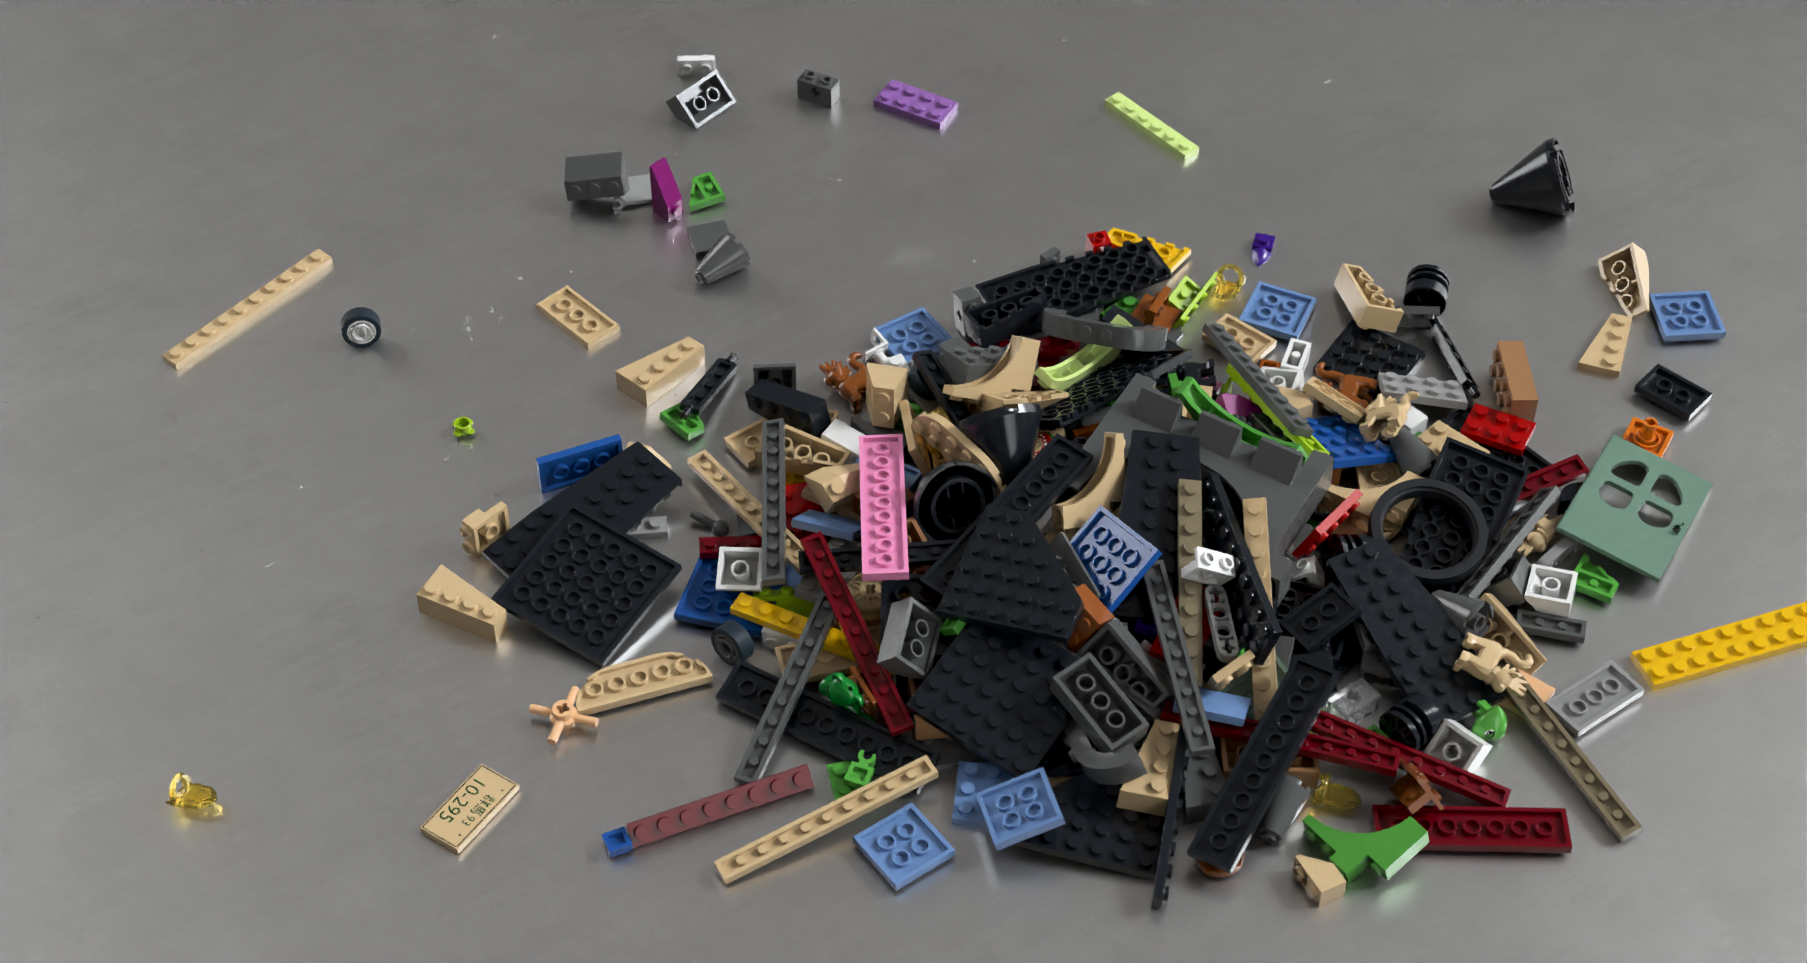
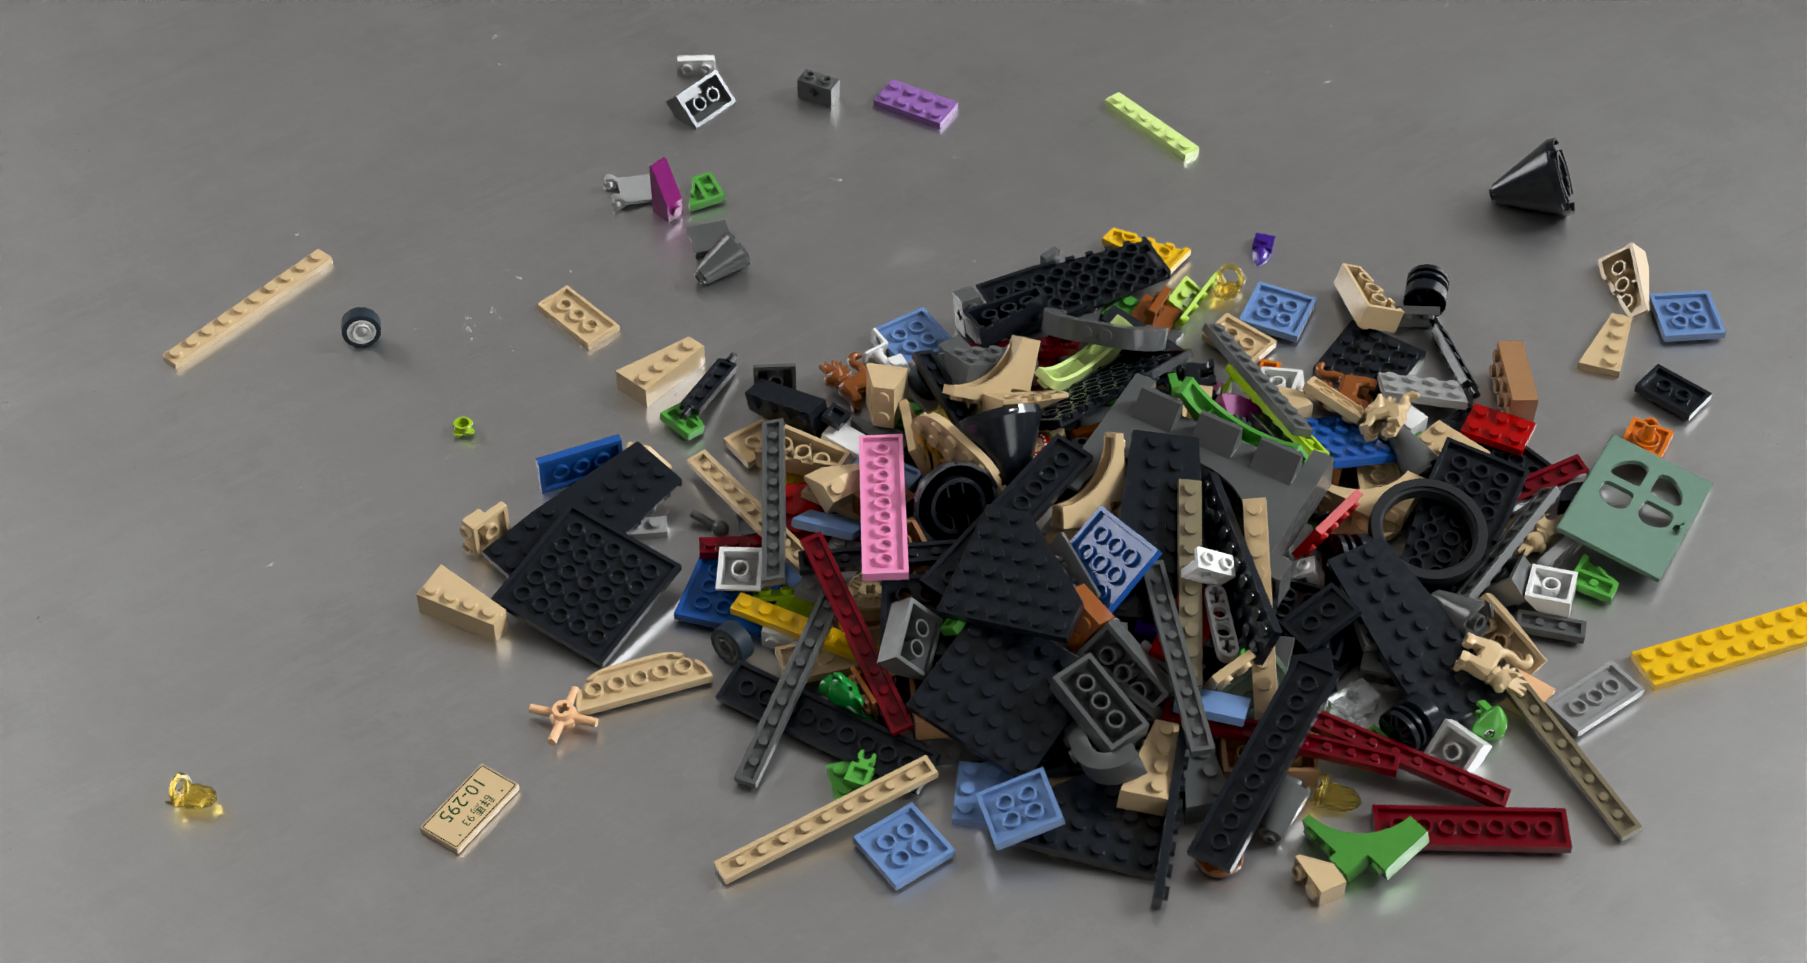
(595, 176): dark grey slope -> none
(617, 842): blue plate -> none
(719, 805): dark red plate -> none
(835, 416): none -> black plate
(1097, 241): red brick -> none
(1296, 355): white brick -> none
(1414, 789): dark orange bracket -> none

